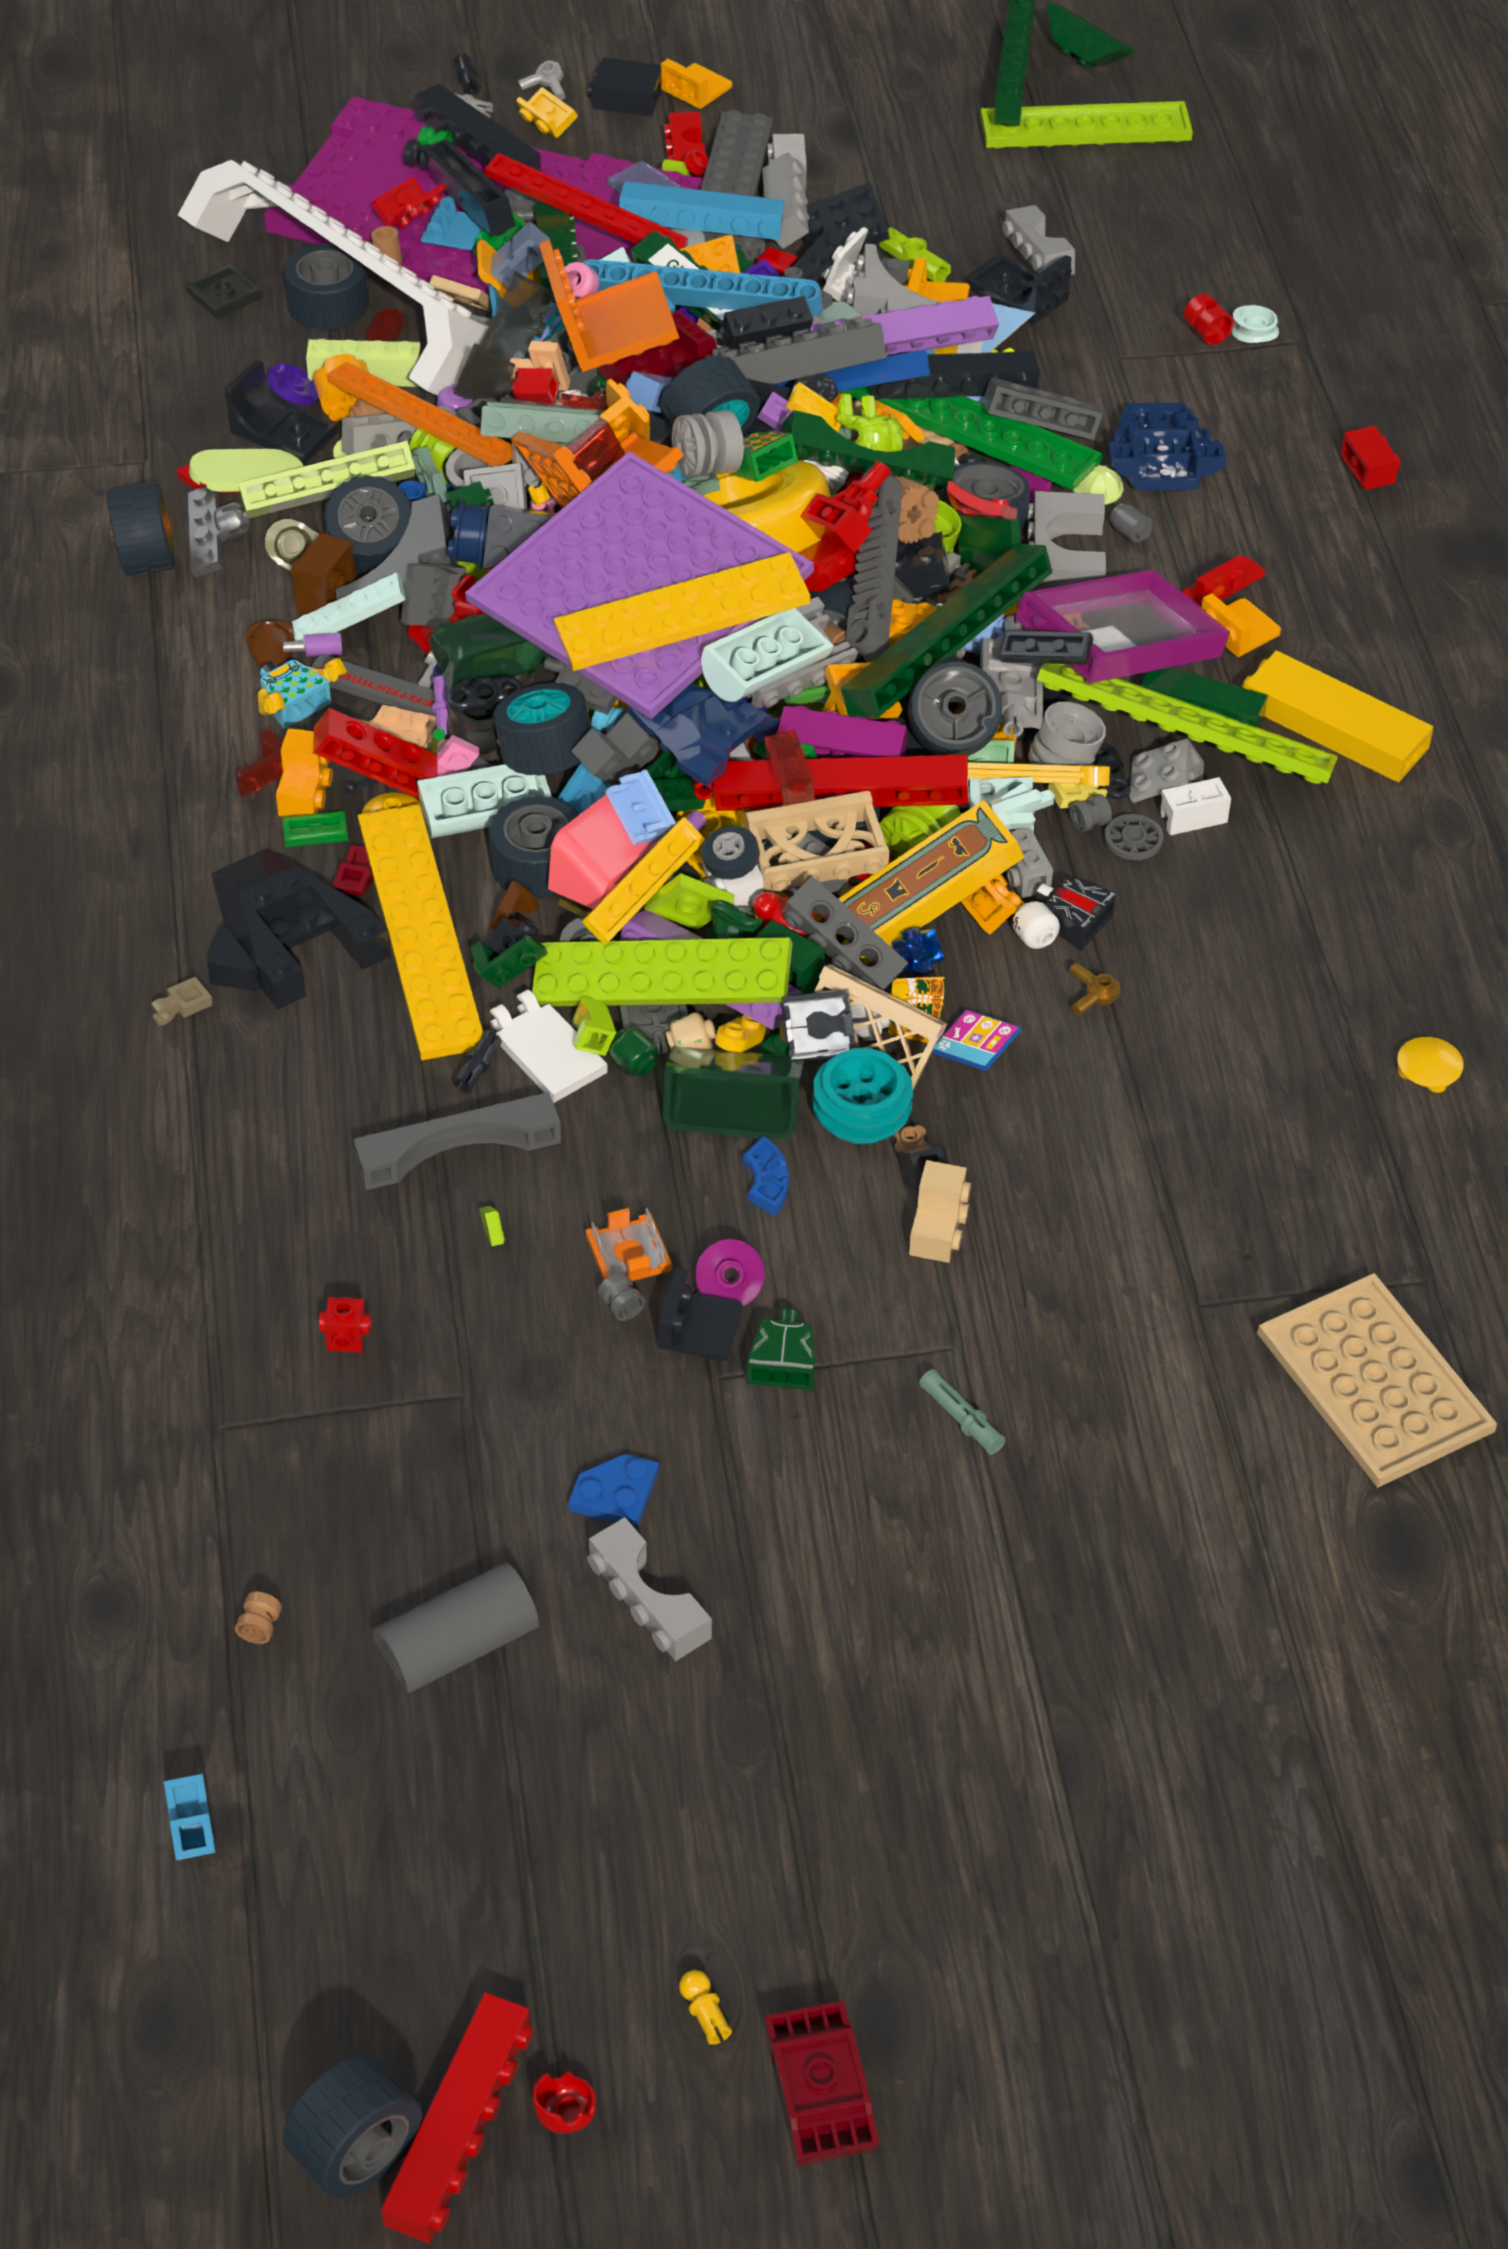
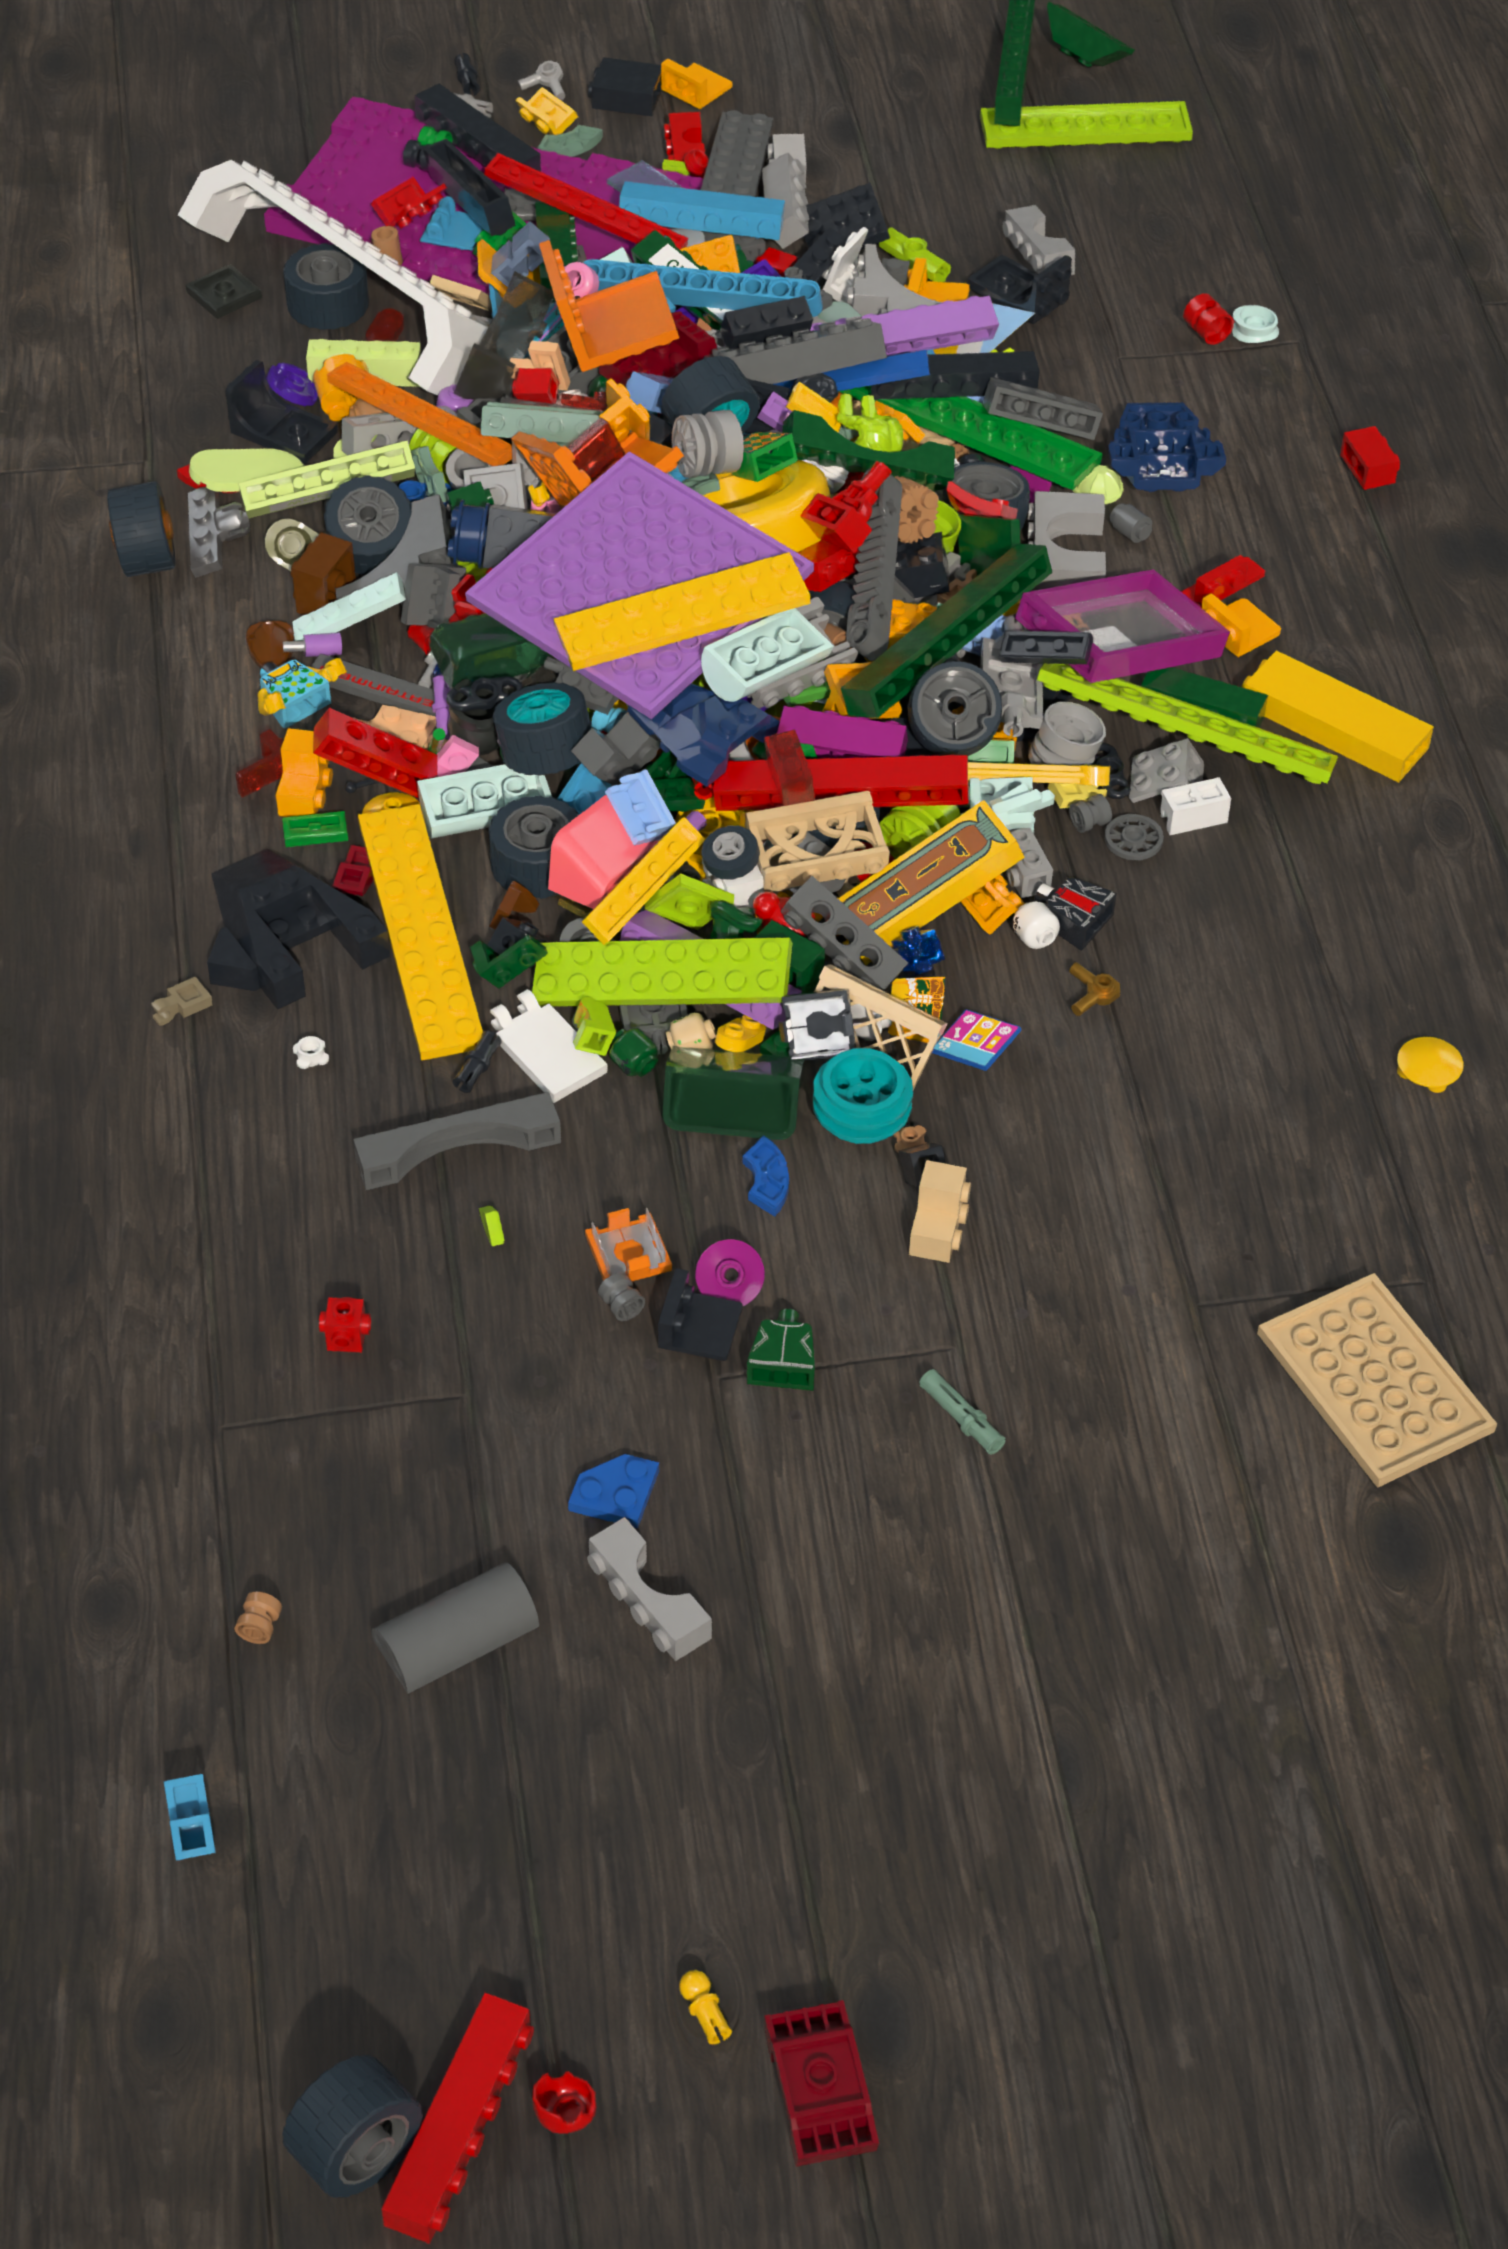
(310, 1052): none -> white plate
(572, 143): none -> sand green tile

